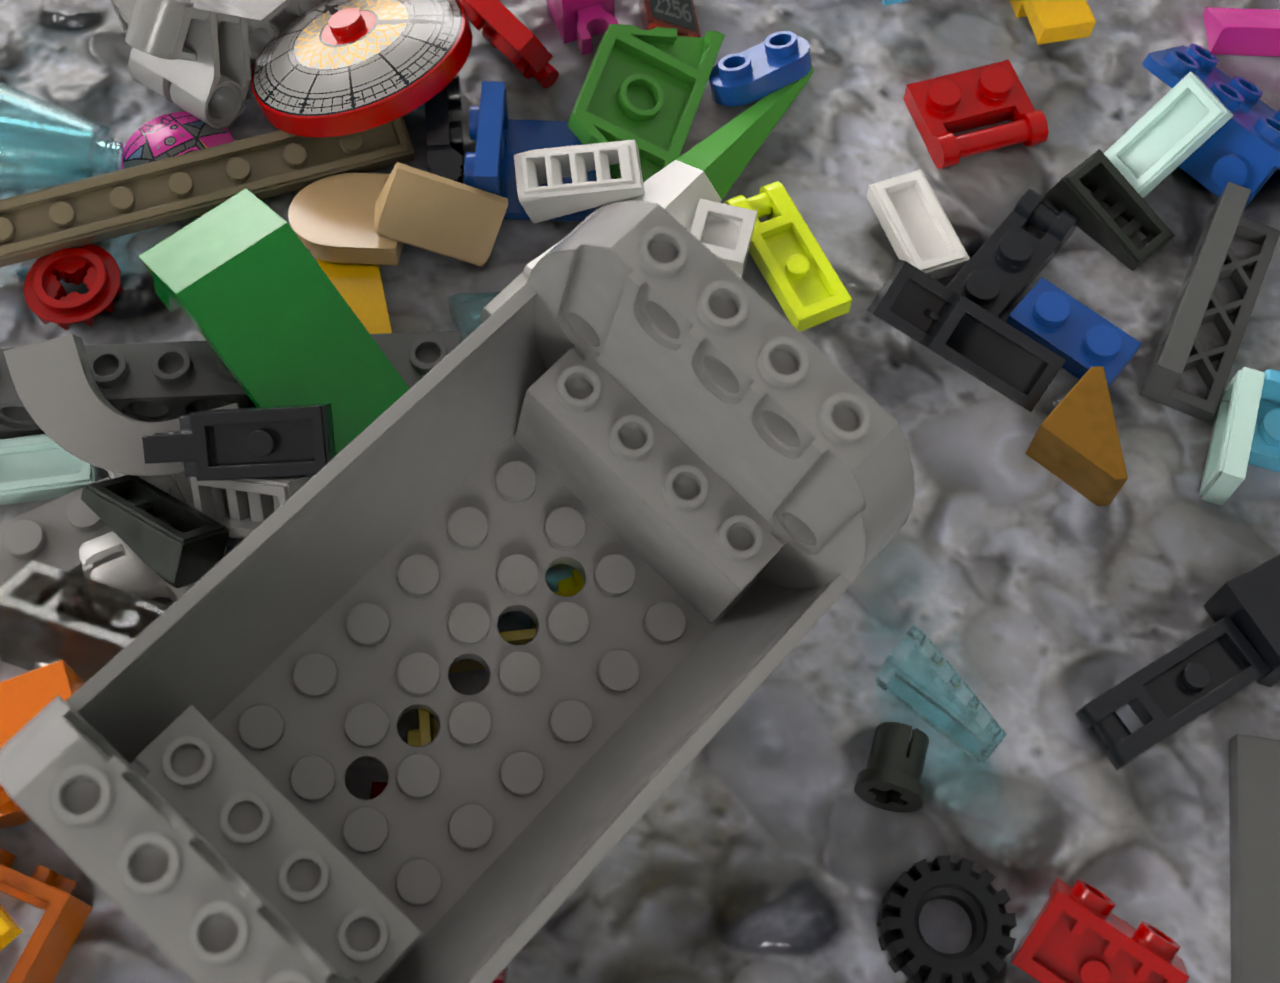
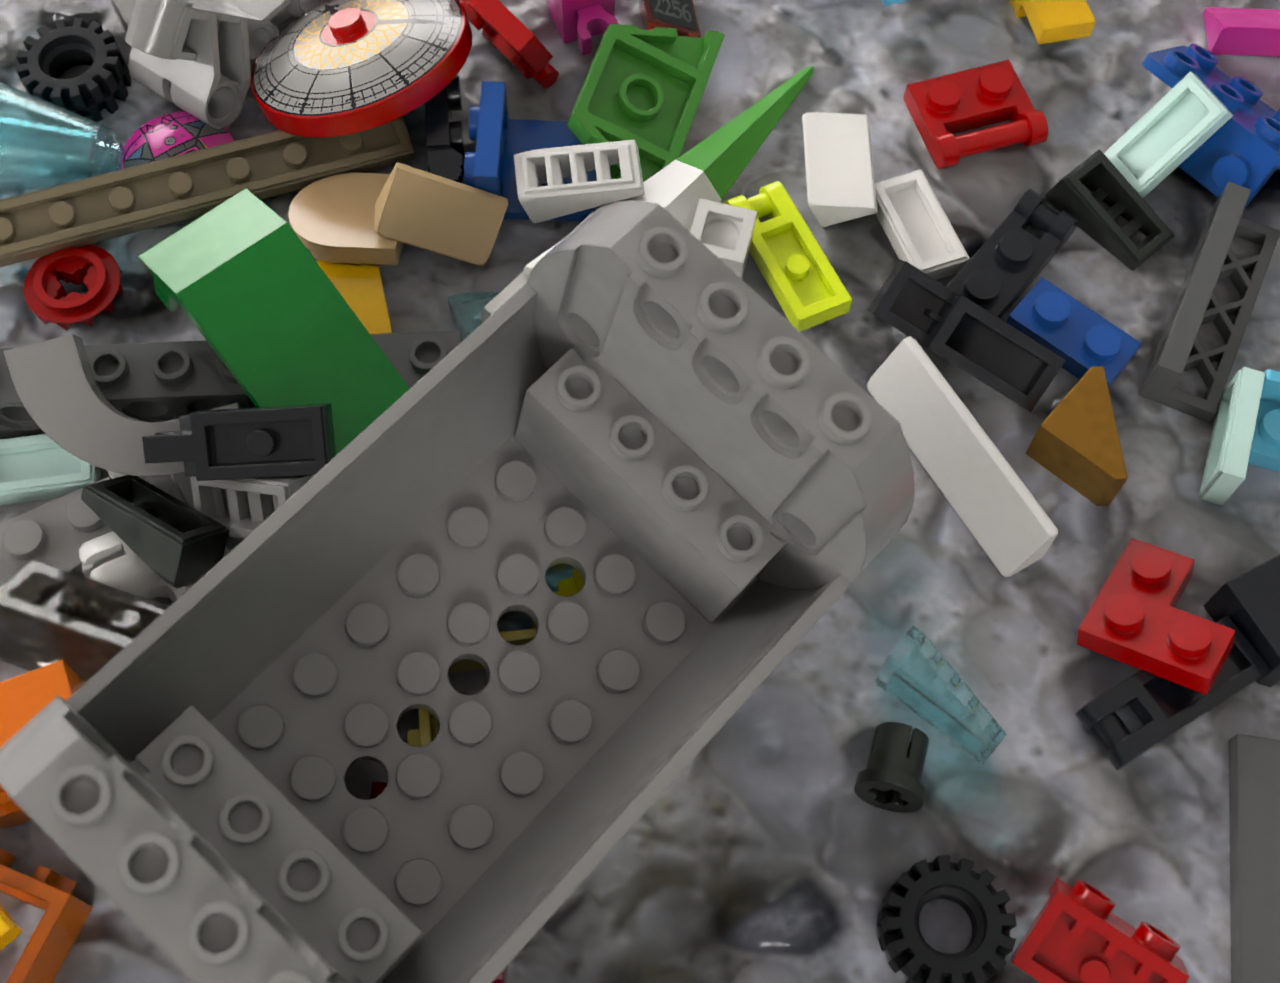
(70, 48): none -> black tyre
(760, 69): blue plate -> none
(839, 166): none -> white slope
(962, 460): none -> white slope
(1141, 627): none -> red plate

